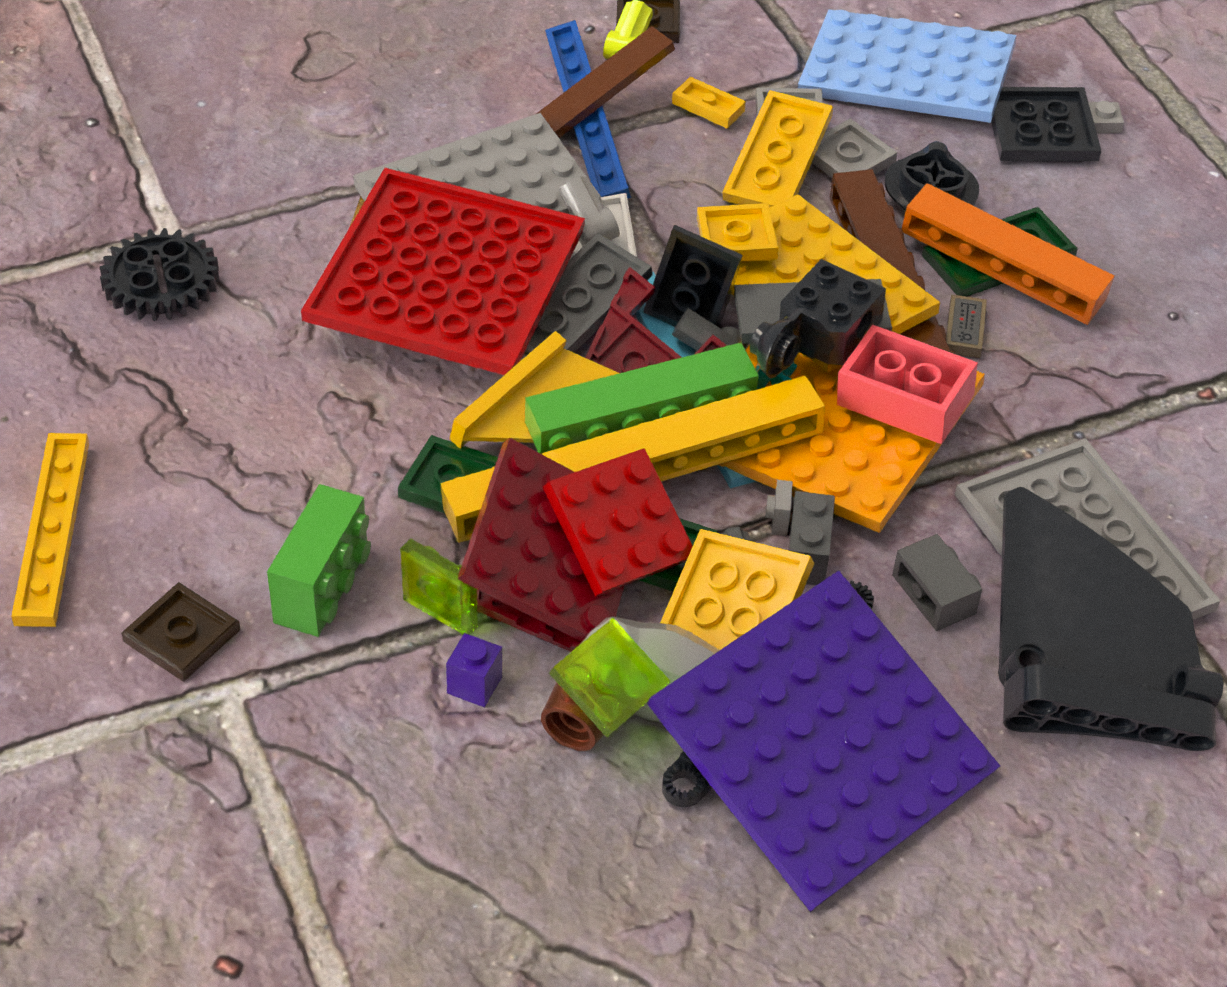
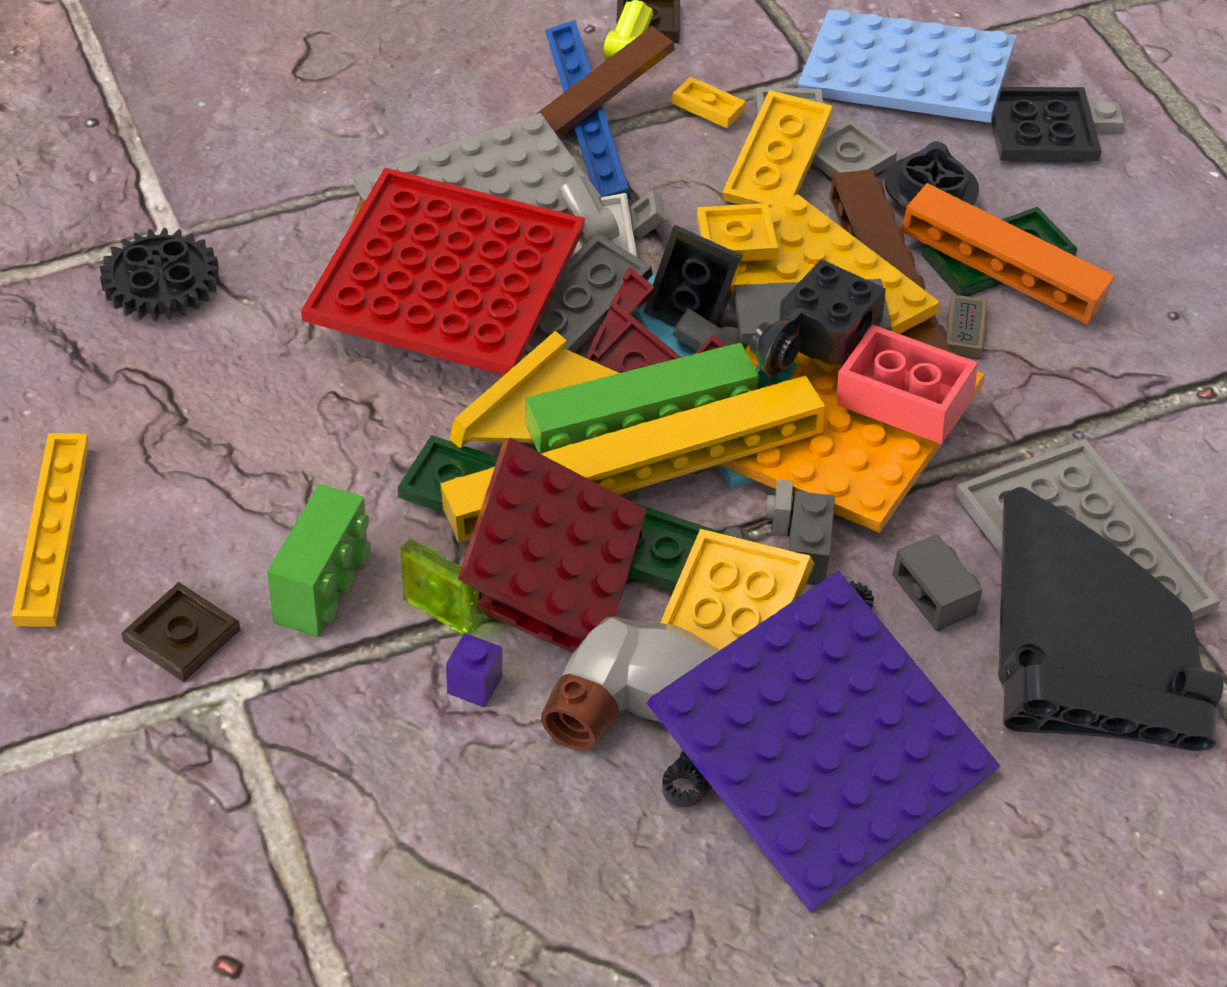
(609, 677): clear neon green plate -> none
(619, 521): red plate -> none
(647, 214): none -> light grey plate

